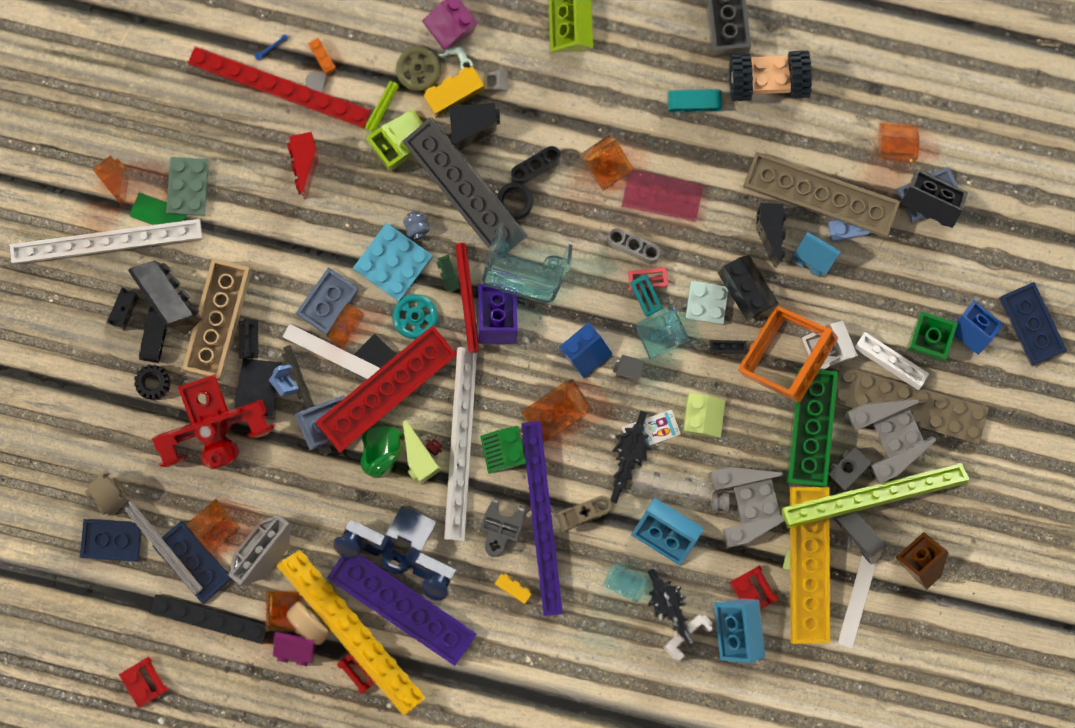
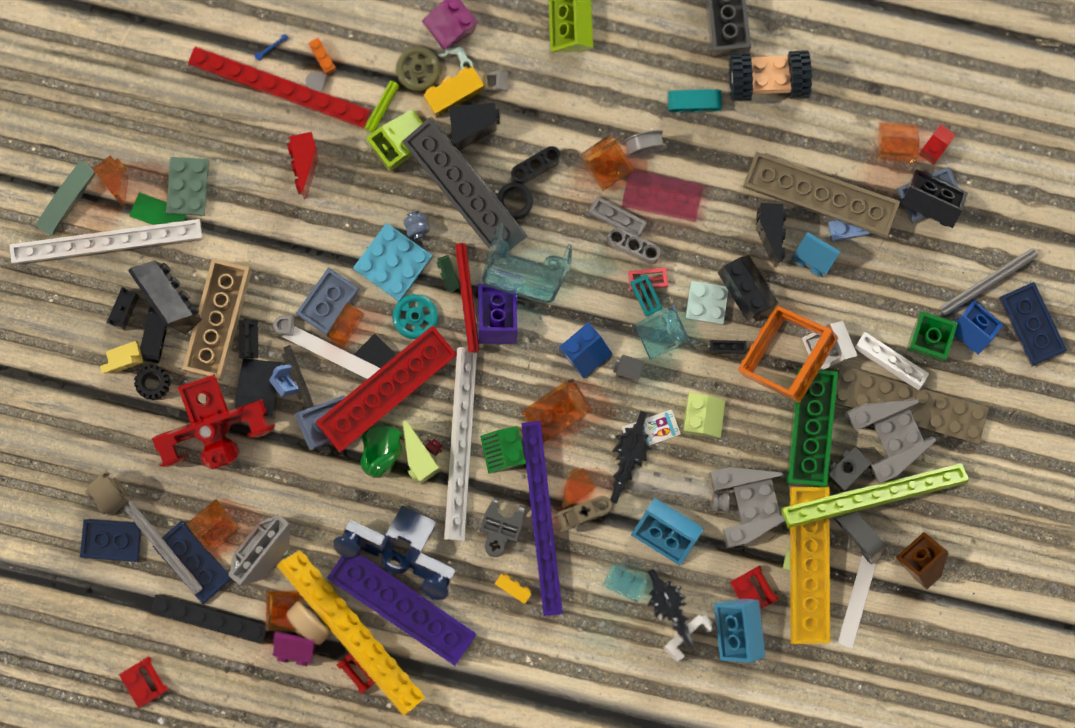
(65, 198): none -> sand green slope
(122, 358): none -> light yellow panel
(284, 325): none -> light grey tile
(576, 487): none -> clear orange slope
(617, 217): none -> light grey tile
(644, 144): none -> light grey wheel
(937, 144): none -> red slope
(988, 281): none -> light grey axle

